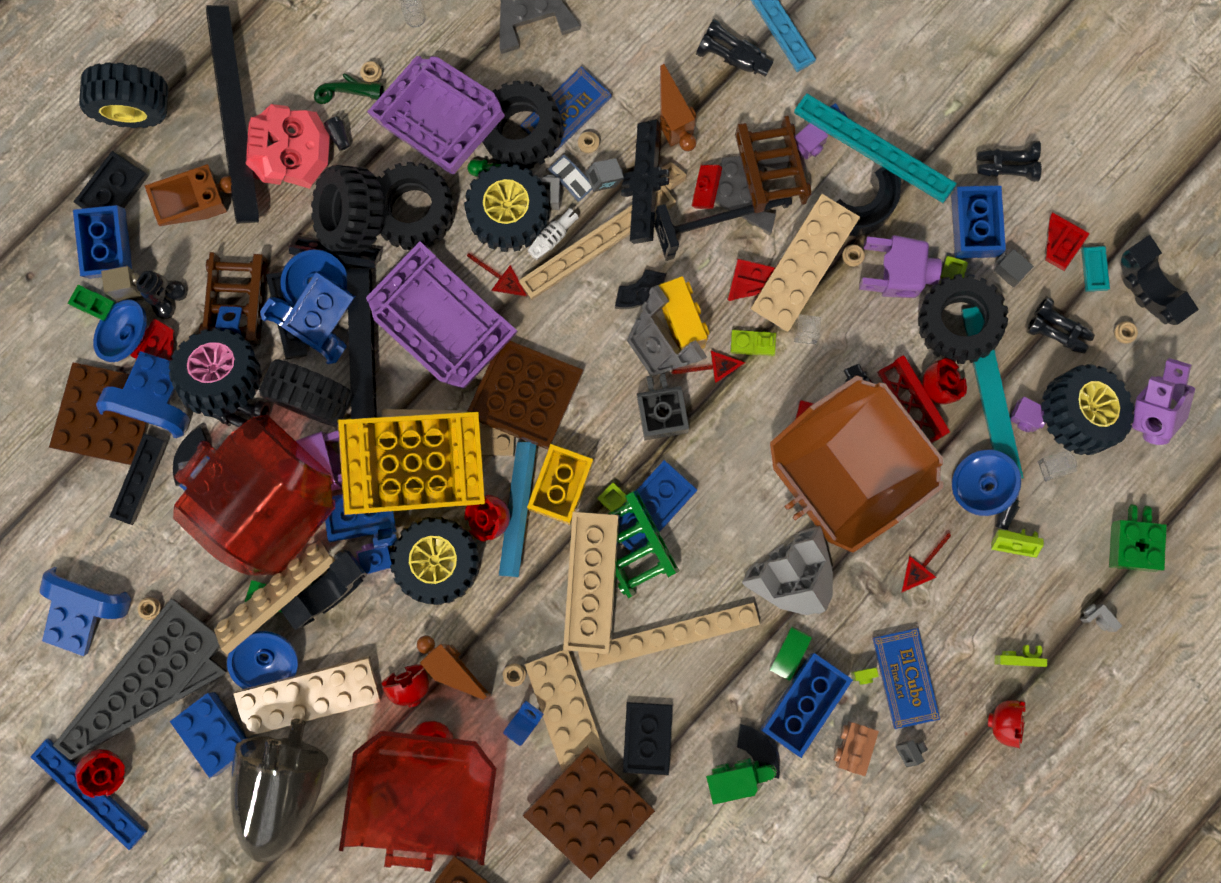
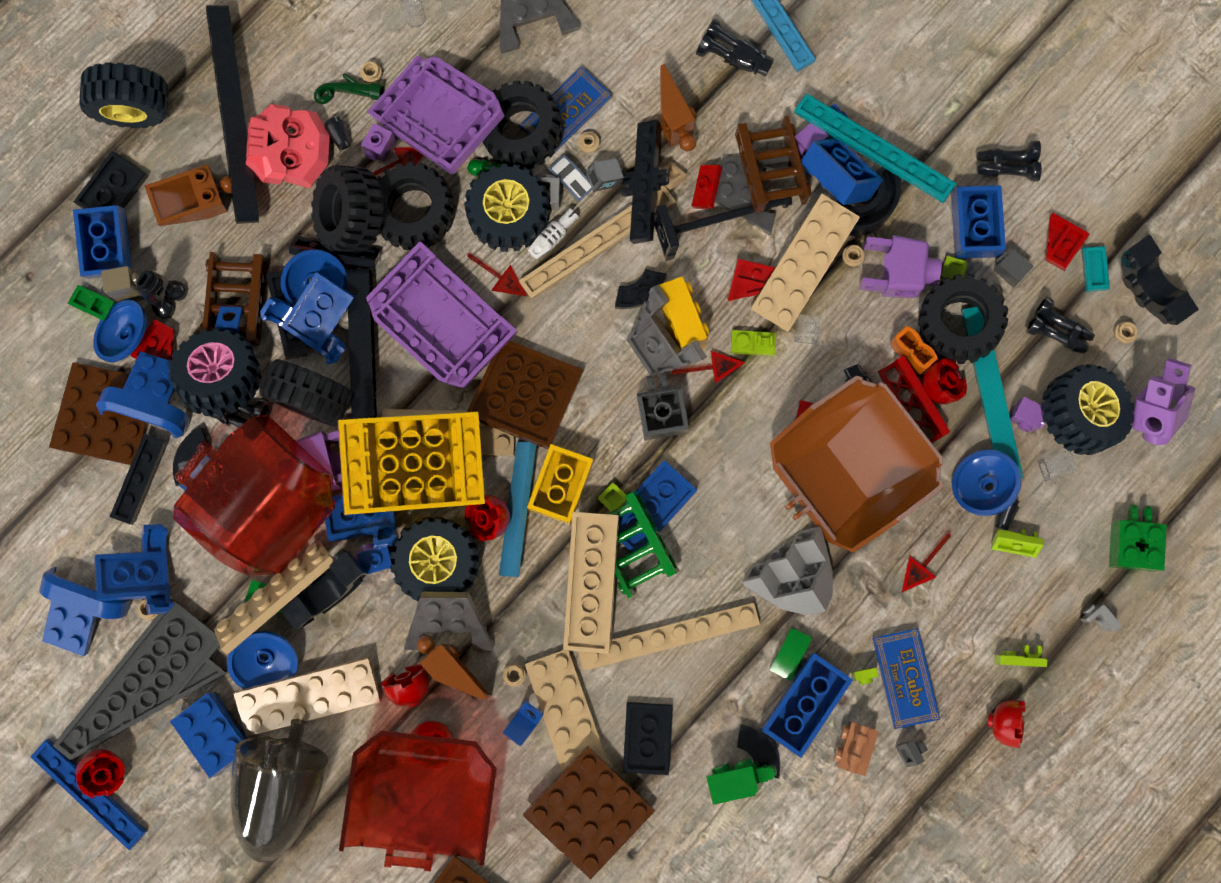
(137, 574): none -> blue piece
(378, 143): none -> medium lavender brick
(405, 155): none -> clear red piece
(448, 613): none -> flat silver wing
(841, 171): none -> blue brick
(910, 345): none -> orange brick

